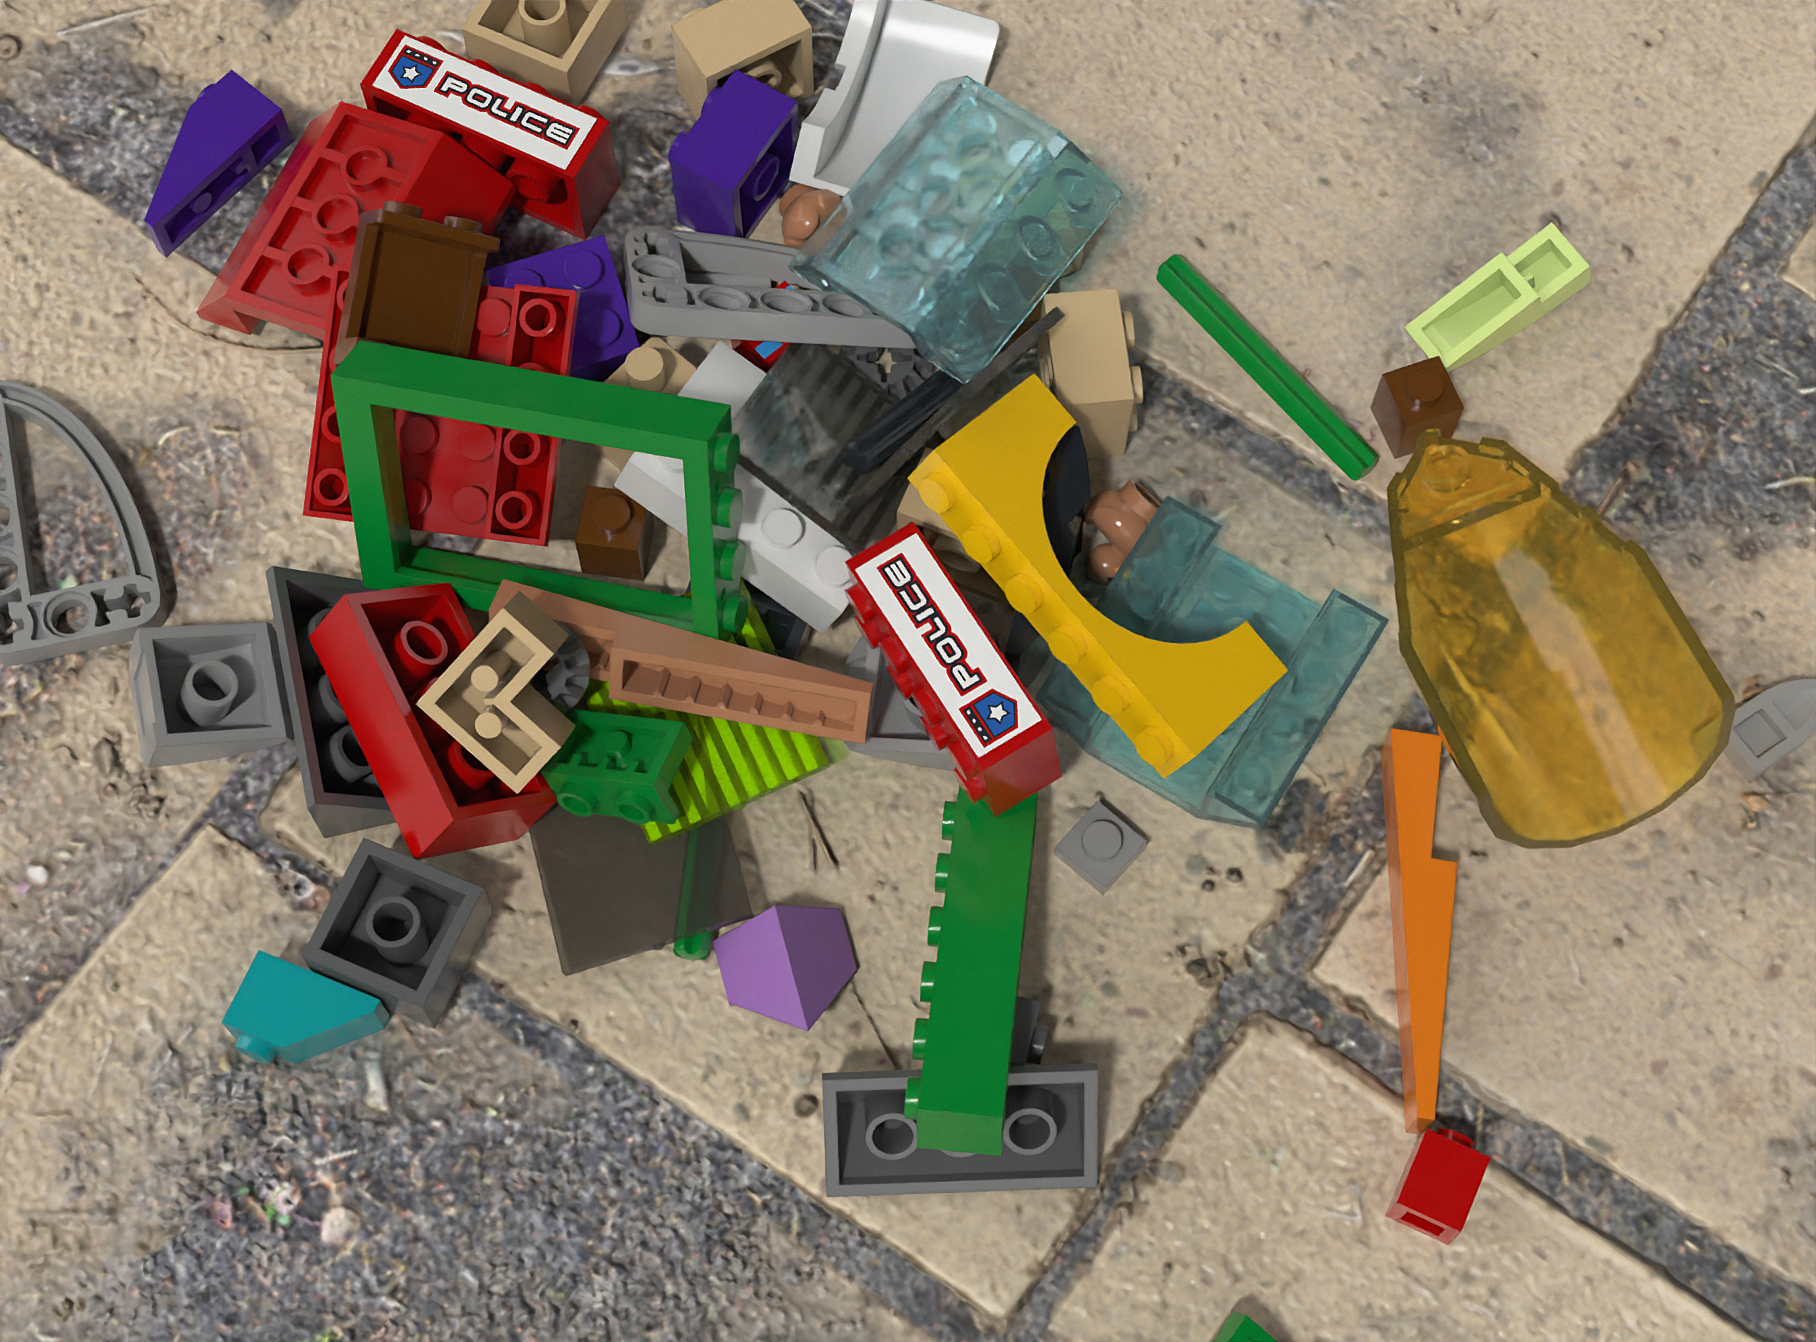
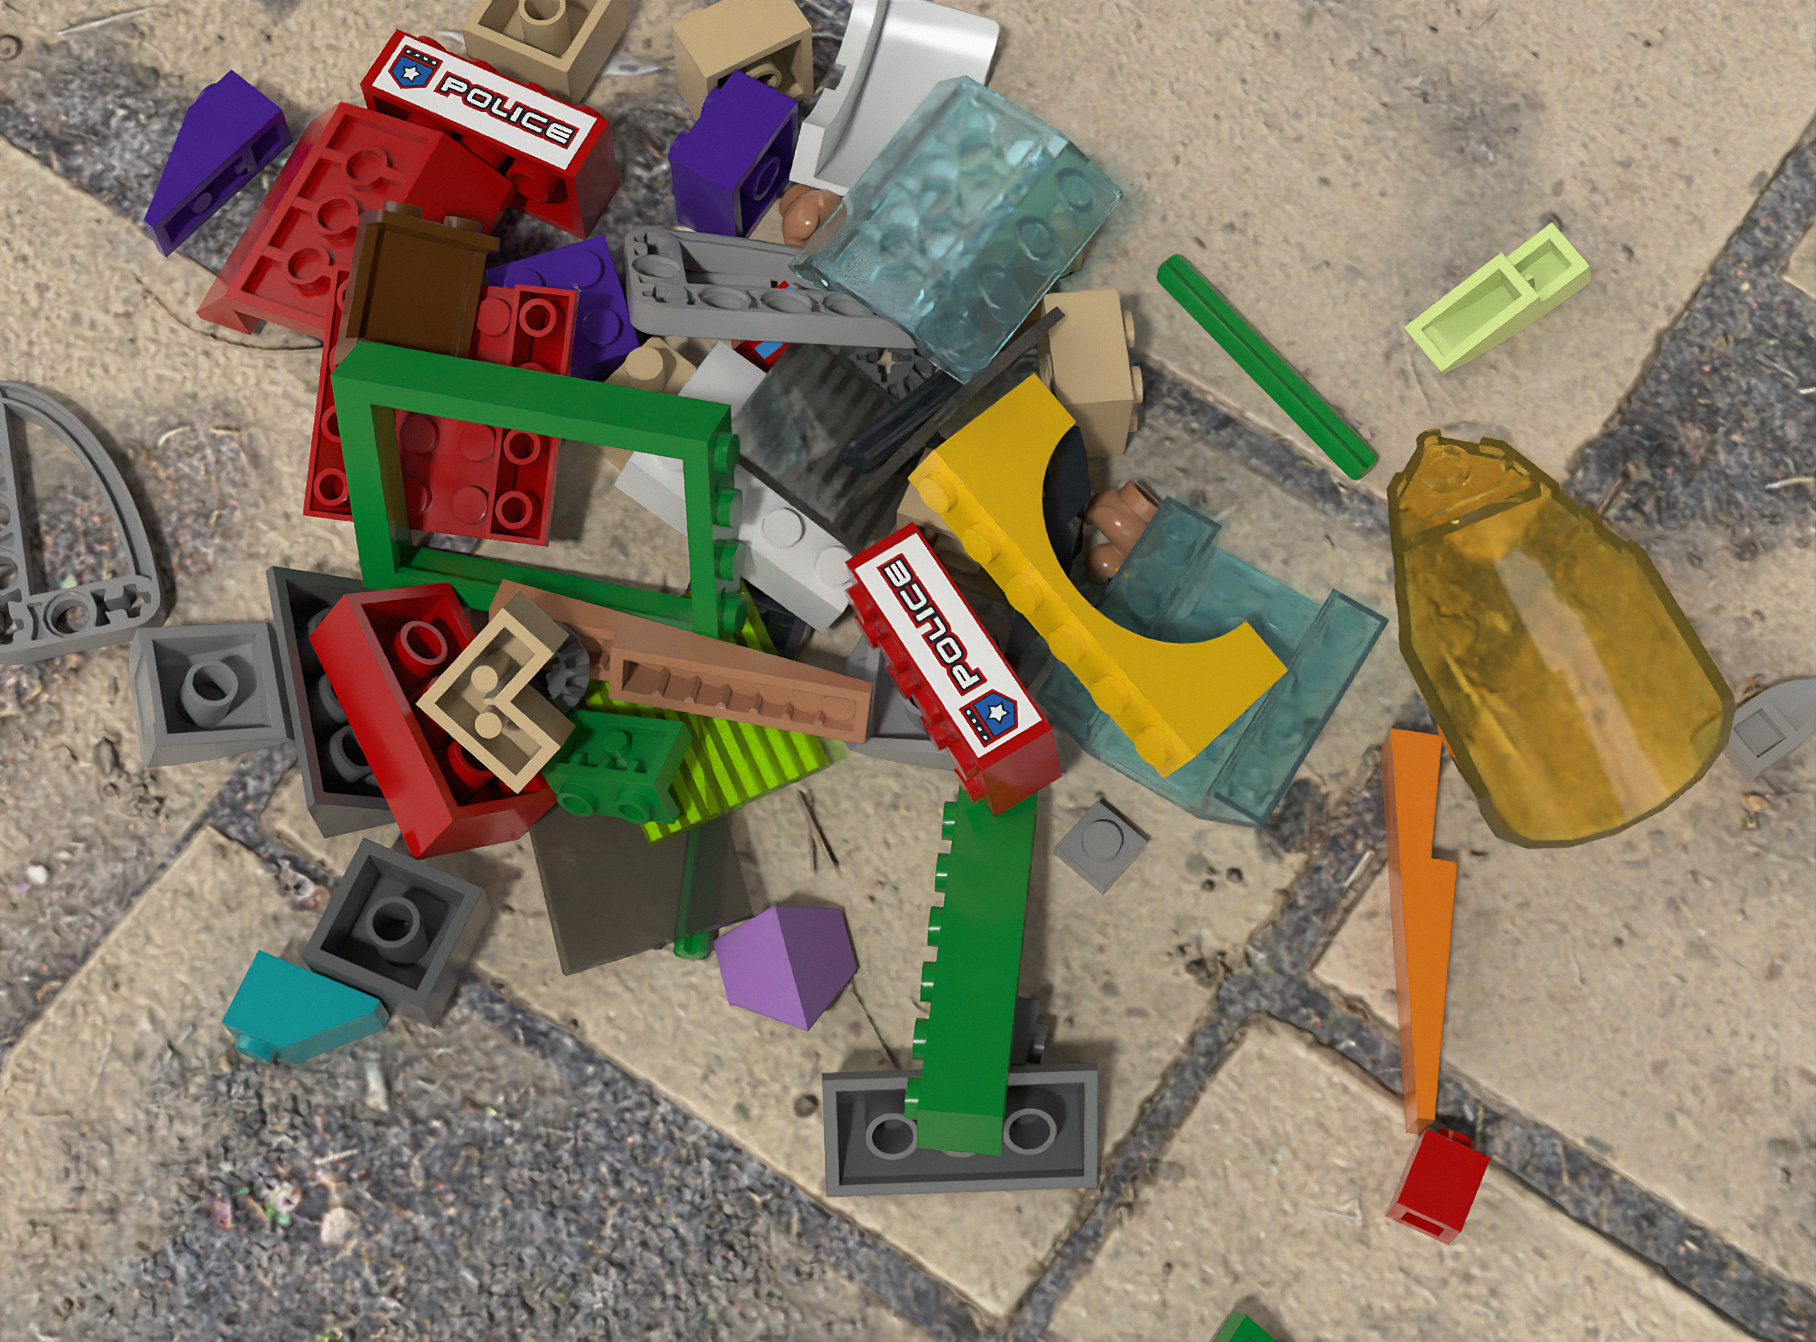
(613, 534): reddish brown brick -> none
(1415, 401): reddish brown brick -> none

